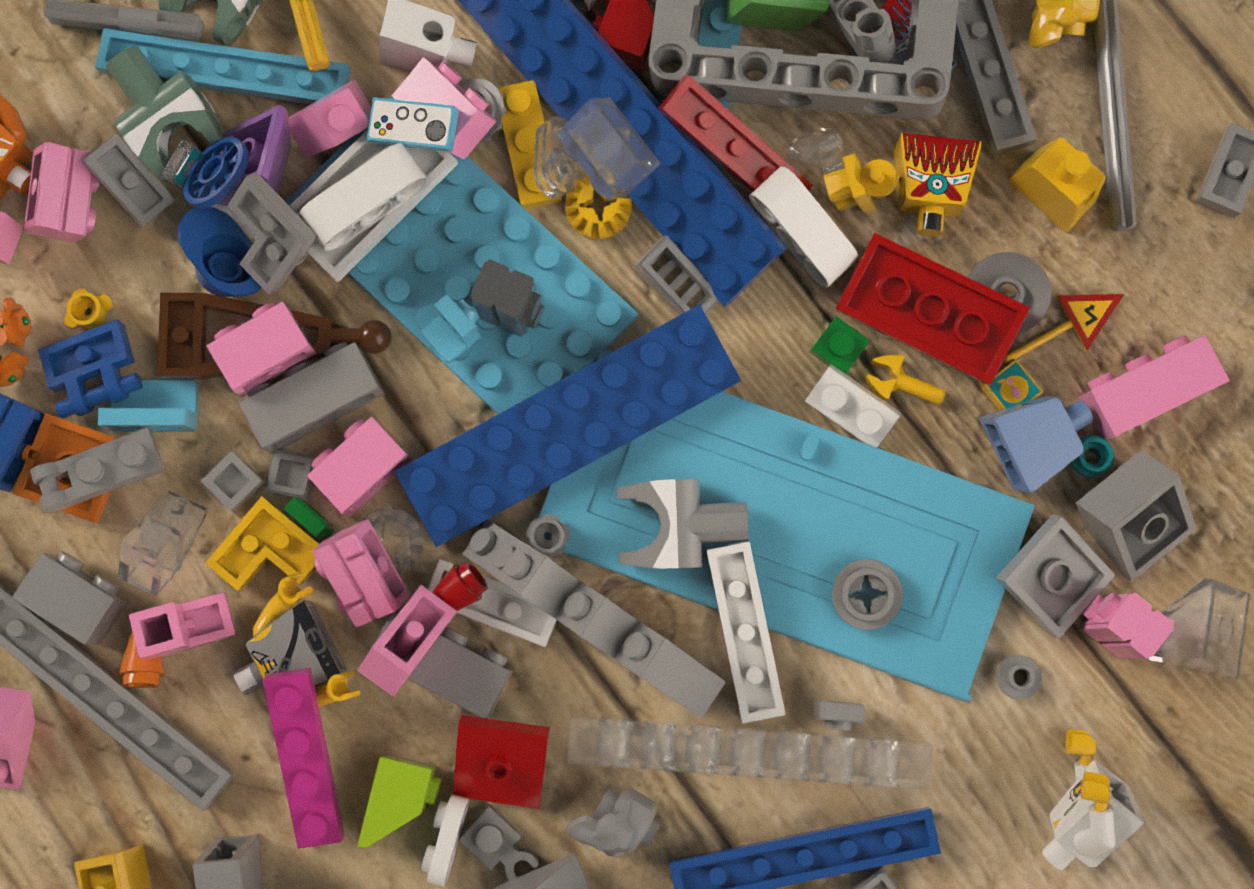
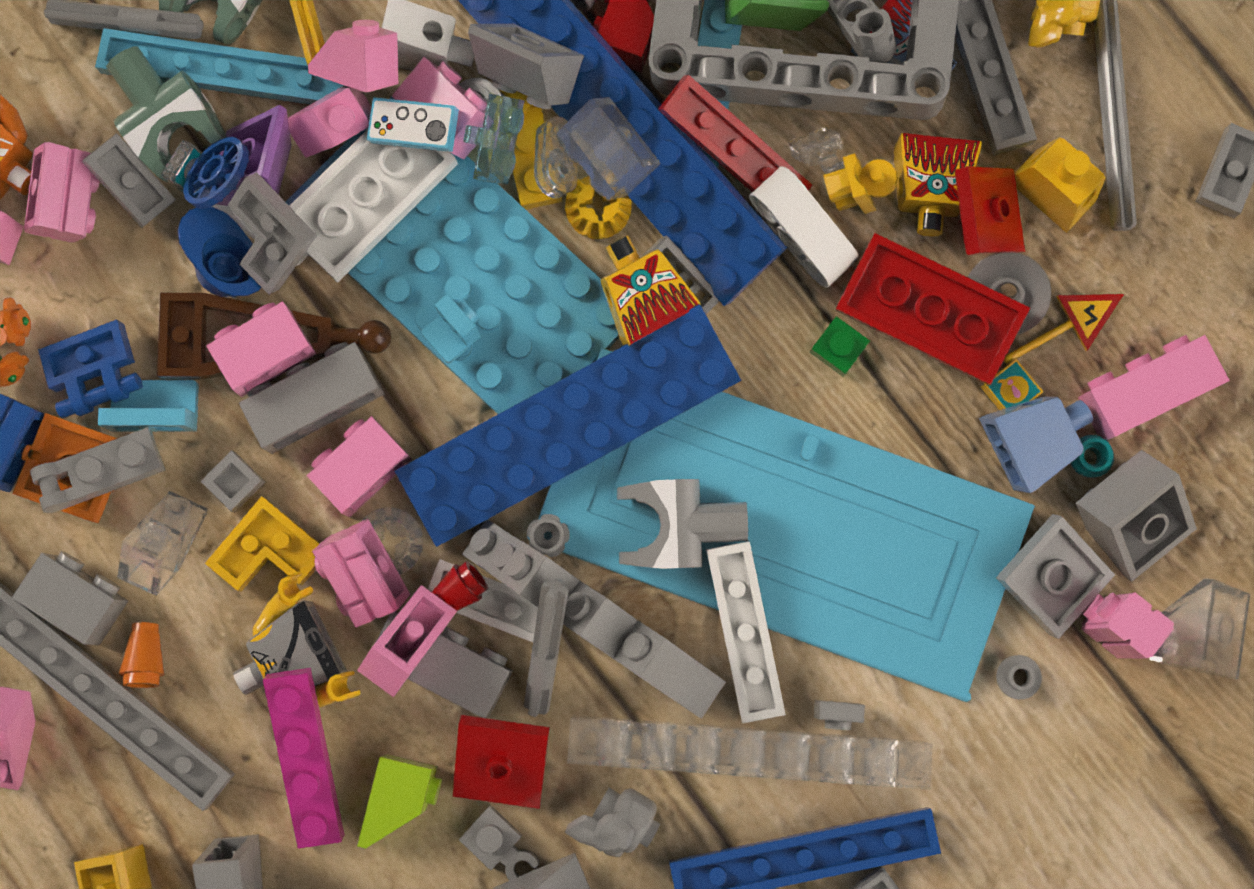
(82, 300): yellow plate -> none
(183, 626): bright pink brick -> none
(289, 475): light grey tile -> none
(309, 518): green tile -> none
(359, 57): none -> bright pink slope
(363, 197): white beam -> none
(440, 858): white plate -> none
(496, 138): none -> clear light blue plate
(507, 298): dark grey brick -> none
(525, 63): none -> light grey slope
(545, 647): none -> light grey axle
(643, 291): none -> torso
(853, 406): white plate -> none
(882, 608): light grey gear -> none
(901, 381): yellow bar -> none
(989, 210): none -> red plate
(1093, 813): white torso -> none

